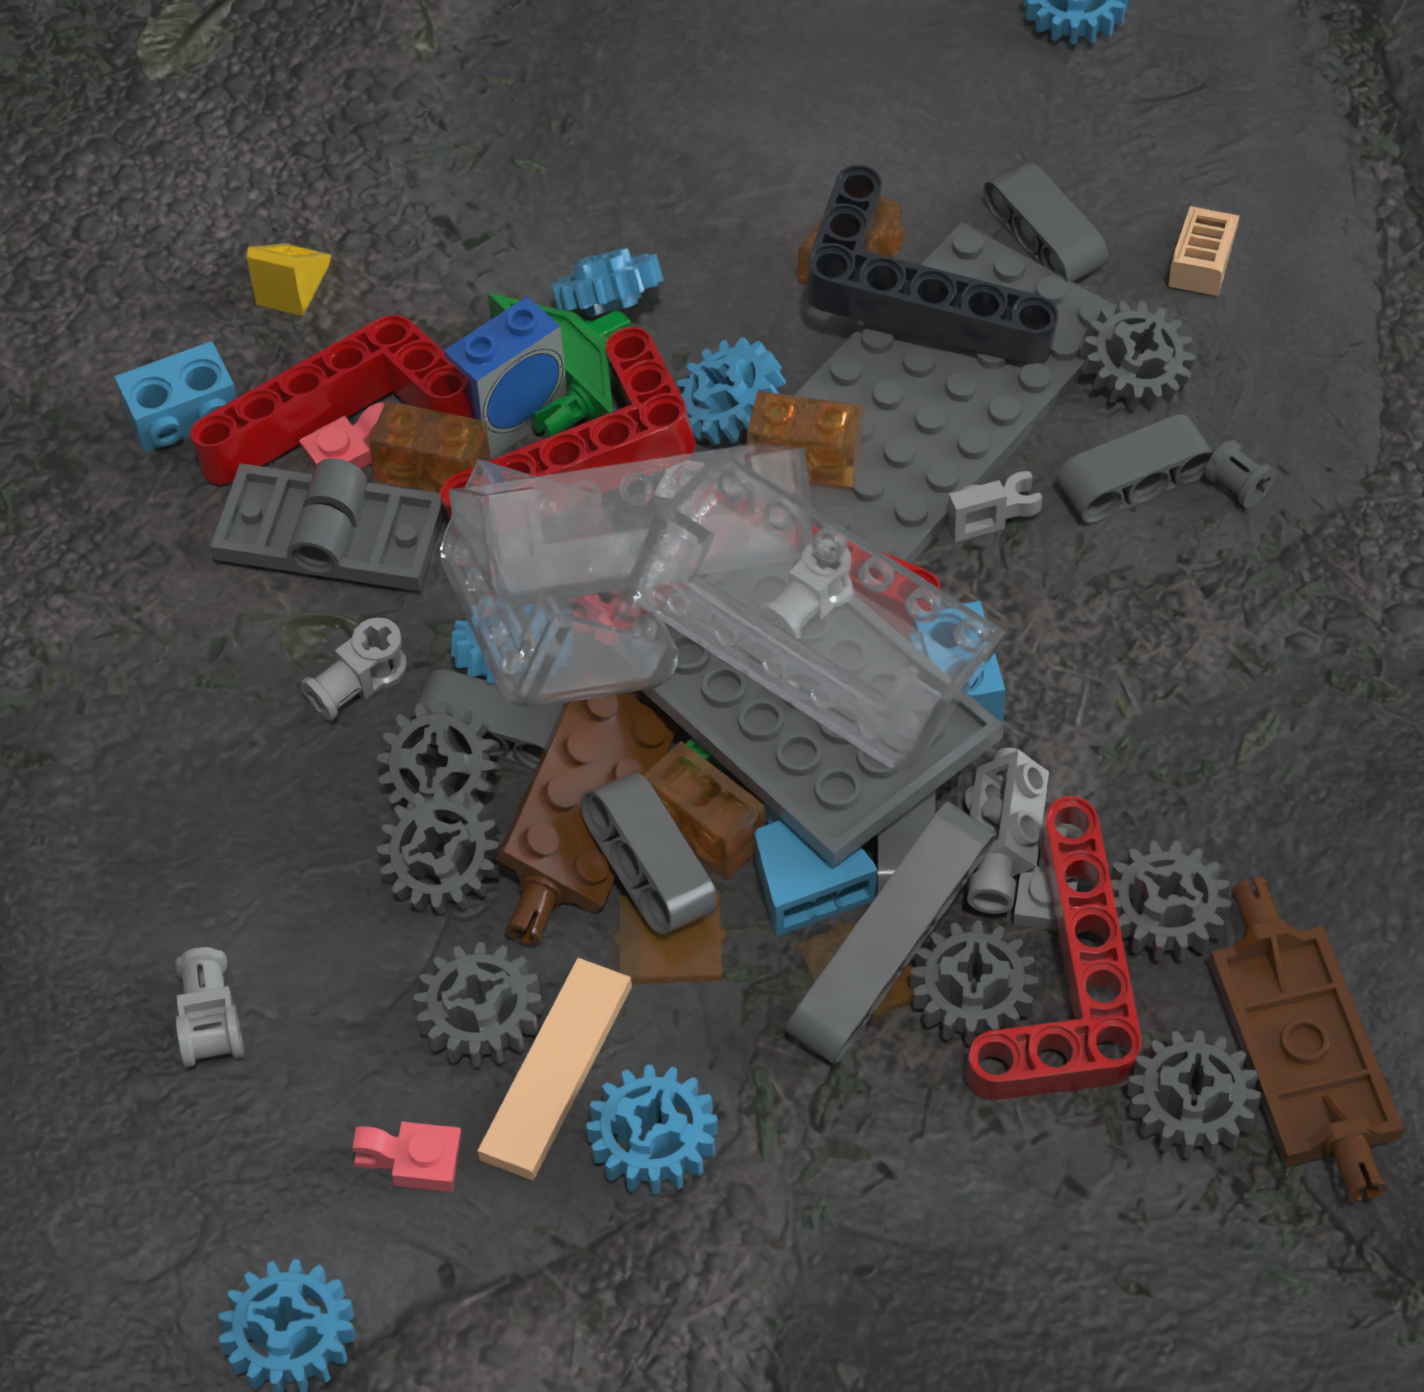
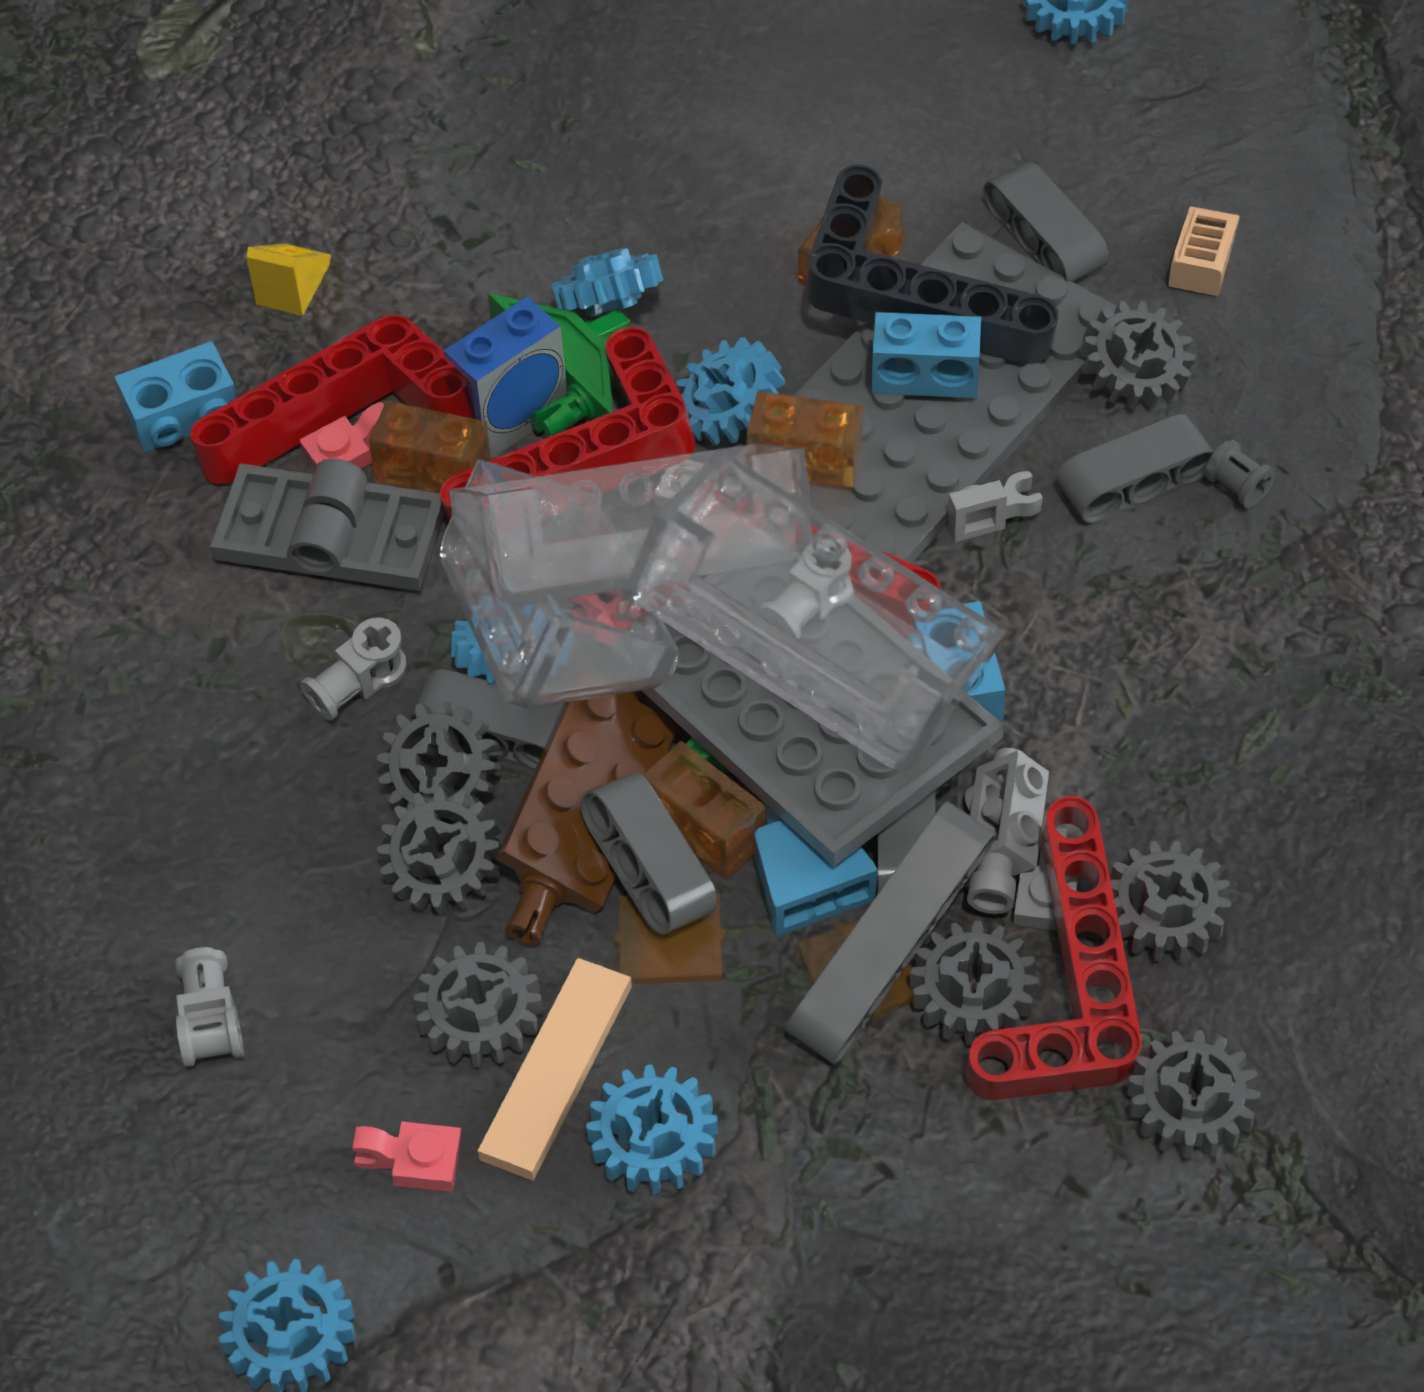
(926, 355): none -> dark azure brick
(1305, 1043): reddish brown plate -> none

